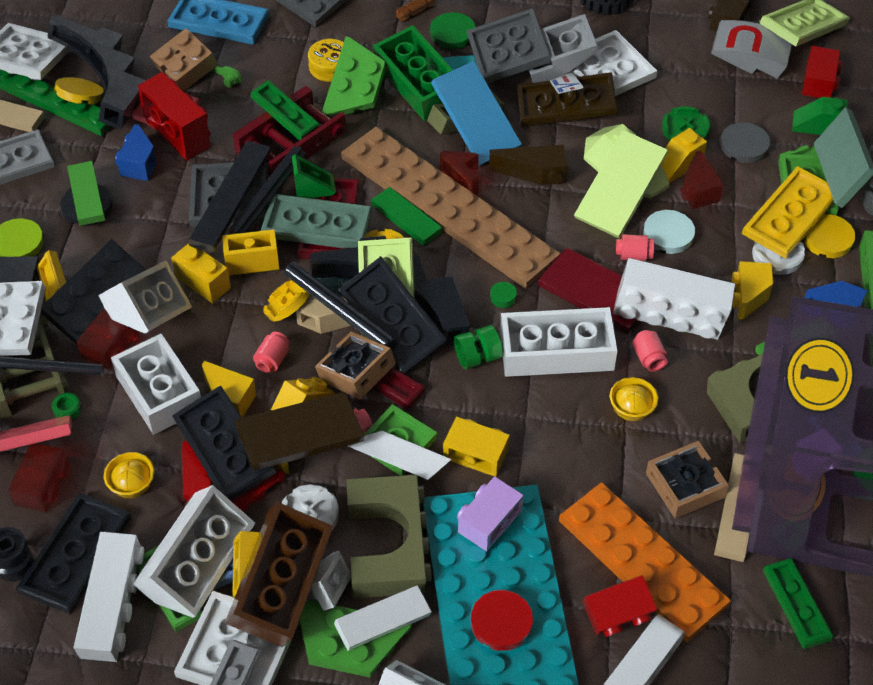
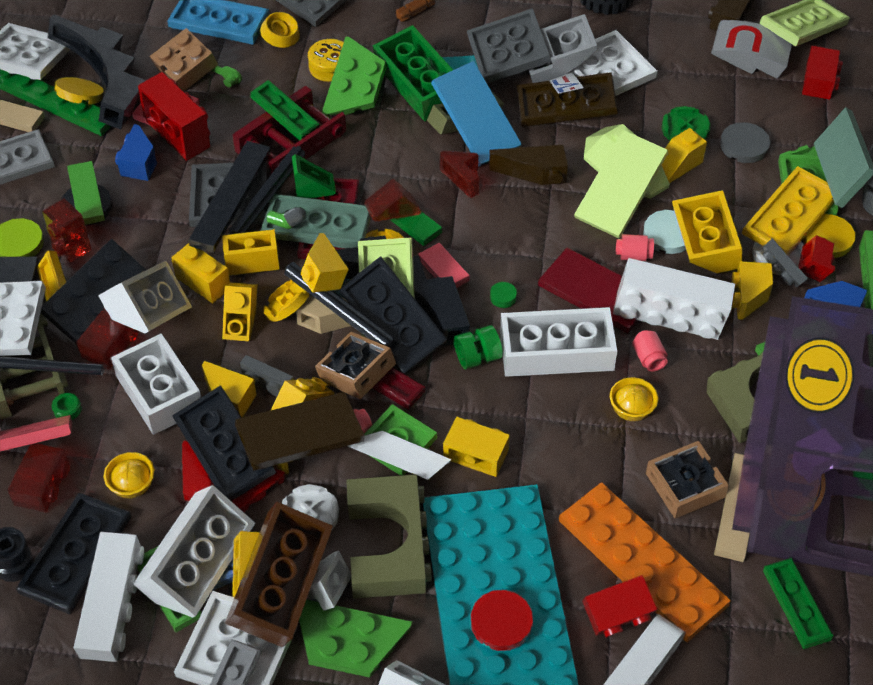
(67, 230): none -> clear red brick
(239, 311): none -> yellow slope
(264, 375): none -> dark grey plate
(271, 352): coral brick -> none
(280, 30): none -> yellow hat
(288, 219): none -> arm
(323, 267): none -> yellow slope
(382, 618): white tile -> none
(391, 202): none -> clear red slope
(442, 264): none -> coral tile
(451, 30): green tile -> none
(452, 206): medium nougat plate -> none
(489, 513): lavender brick -> none
(701, 183): clear red slope -> none
(708, 232): none -> yellow slope
(790, 272): none -> dark grey plate
(817, 115): green slope -> none
(817, 258): none -> red brick

